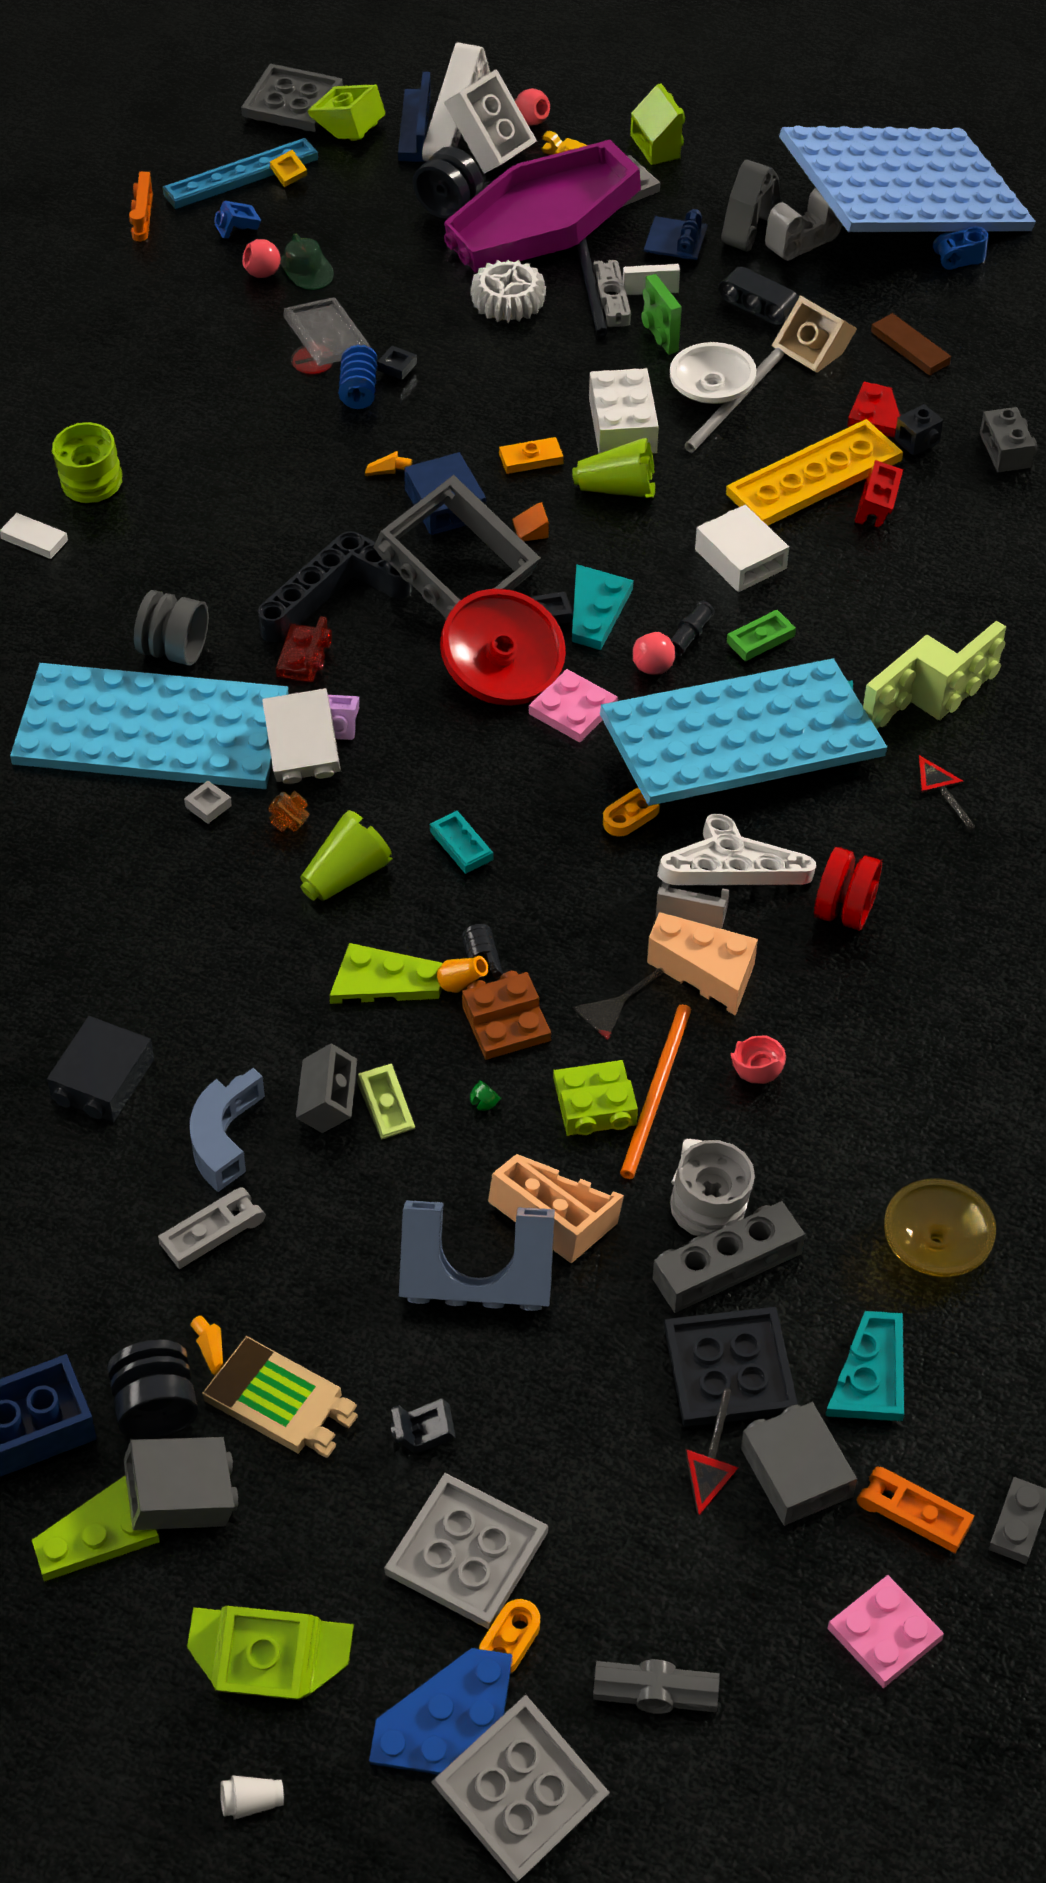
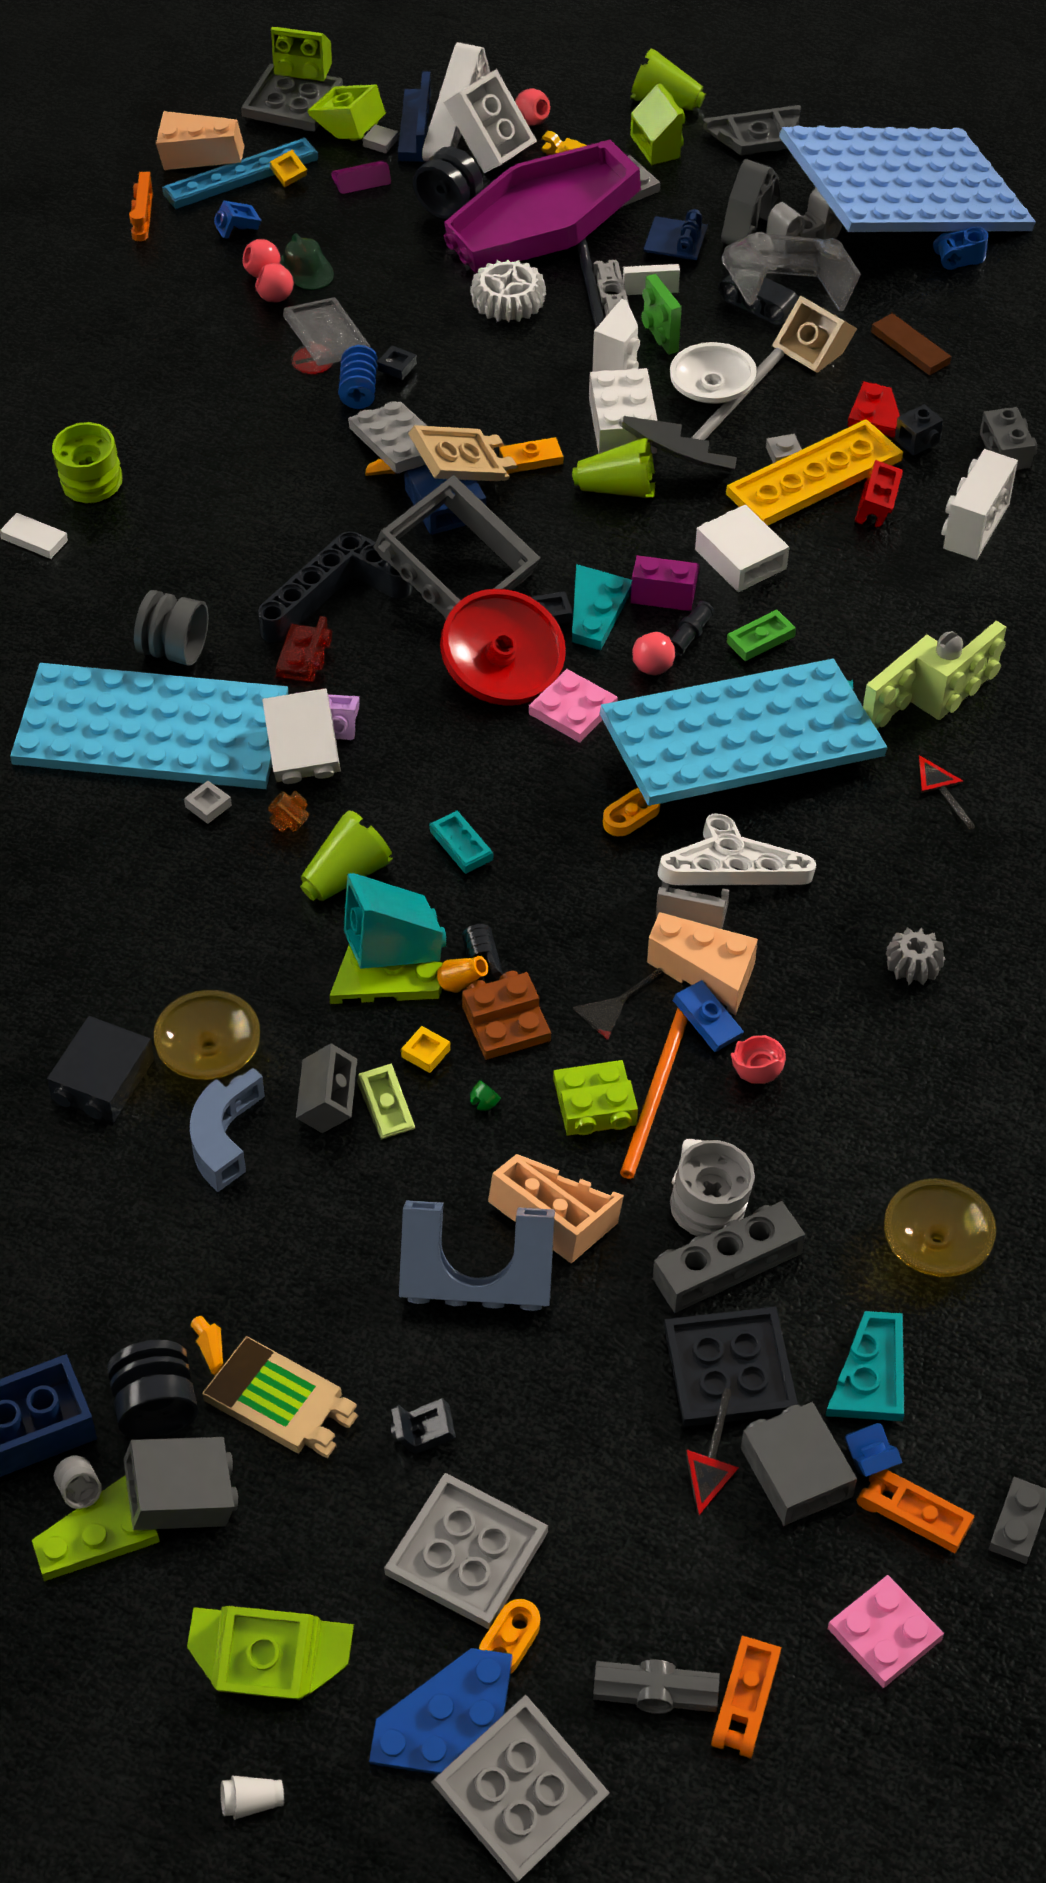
(77, 1482): none -> light grey wheel
(198, 141): none -> light nougat wedge
(206, 1021): none -> clear yellow dish
(210, 1227): light grey plate -> none
(274, 283): none -> coral piece
(300, 53): none -> lime slope
(362, 177): none -> magenta slope
(380, 138): none -> light grey tile
(387, 435): none -> light grey plate
(390, 924): none -> teal slope
(425, 1049): none -> yellow plate
(461, 453): none -> tan tile
(532, 523): orange slope -> none
(616, 340): none -> white slope
(664, 583): none -> magenta slope
(667, 438): none -> dark grey slope
(684, 89): none -> lime cone
(708, 1016): none -> blue plate
(746, 1695): none -> orange plate
(754, 130): none -> dark grey wing
(761, 253): none -> clear windscreen
(782, 446): none -> light grey plate
(849, 889): red wheel -> none
(871, 1450): none -> blue bracket
(915, 956): none -> light grey gear
(953, 646): none -> light grey hinge
(979, 503): none -> white brick

